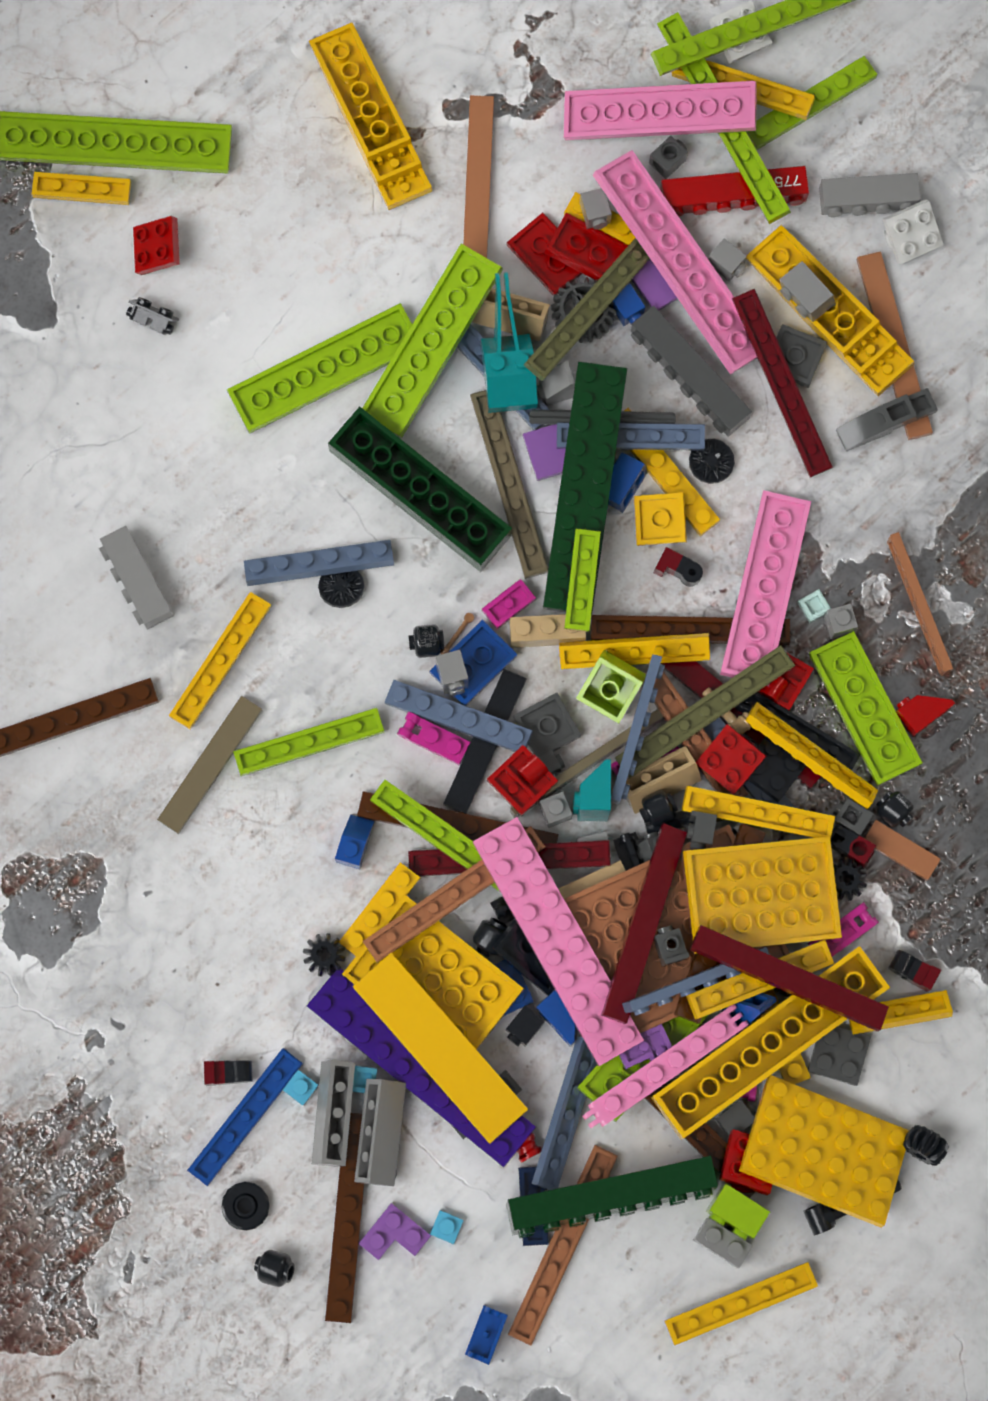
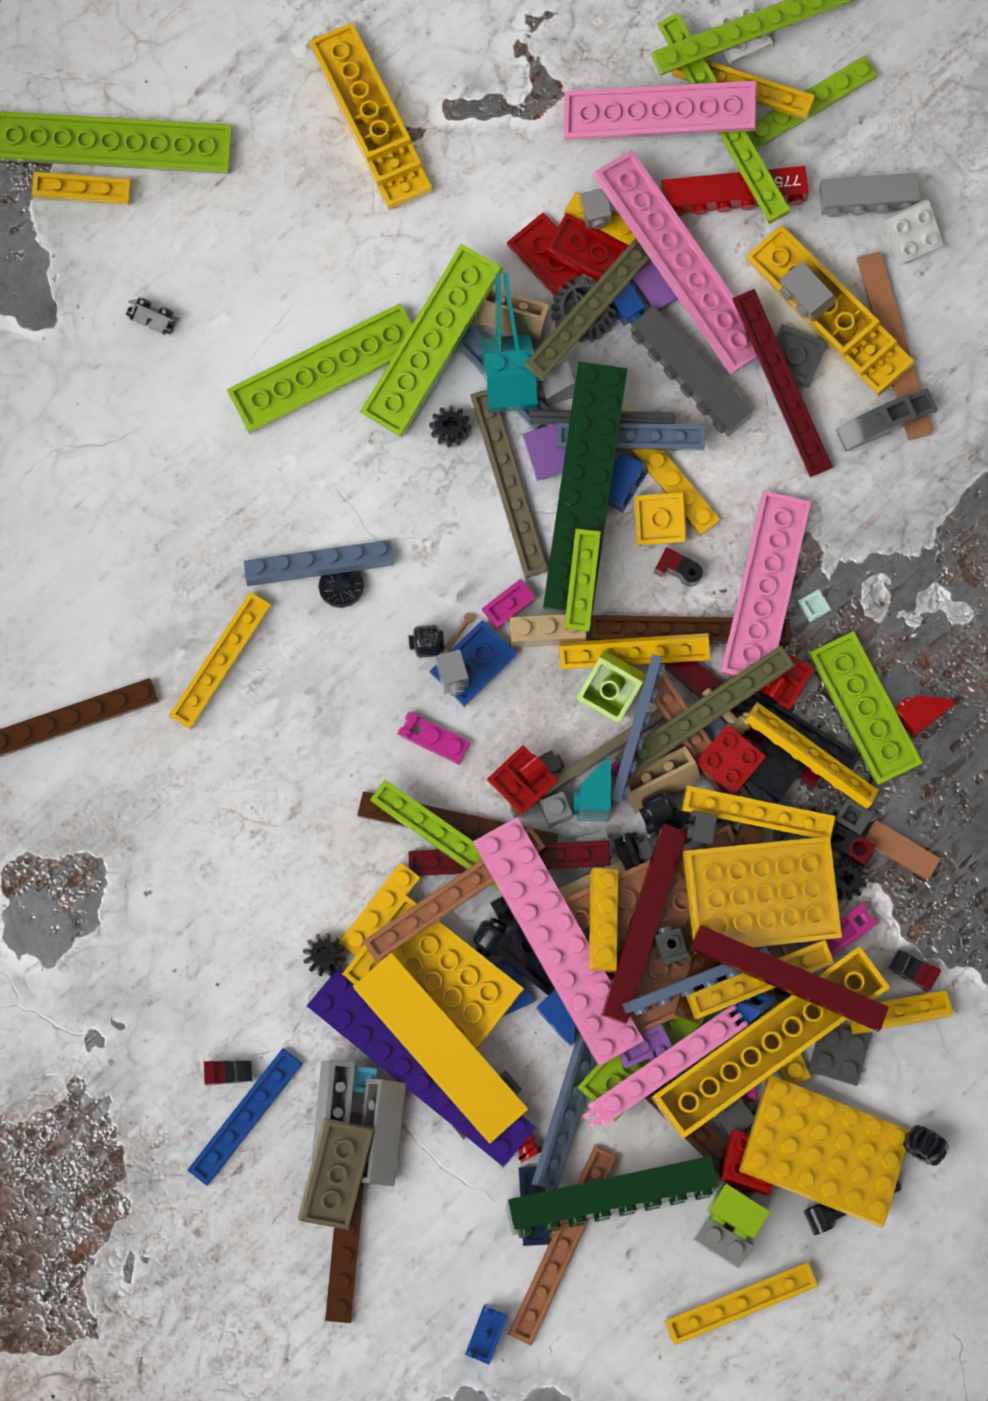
(136, 578): light grey brick -> none
(156, 245): red plate -> none
(209, 764): dark tan tile -> none
(245, 1206): black wheel -> none
(274, 1268): black head -> none
(300, 1087): medium azure plate -> none
(308, 742): lime plate -> none
(335, 1174): none -> dark tan tile
(354, 842): blue slope -> none
(394, 1226): medium lavender plate -> none
(420, 489): dark green brick -> none
(446, 1227): medium azure plate -> none
(458, 716): sand blue plate -> none
(459, 428): none -> black gear
(478, 173): nougat tile -> none
(479, 751): black tile -> none
(524, 1027): black brick -> none
(550, 725): dark grey plate -> none
(603, 920): none -> yellow plate
(664, 165): dark grey brick -> none
(713, 463): black wheel -> none
(728, 260): light grey brick -> none
(840, 621): light grey brick -> none
(895, 809): black head -> none
(919, 604): nougat tile -> none

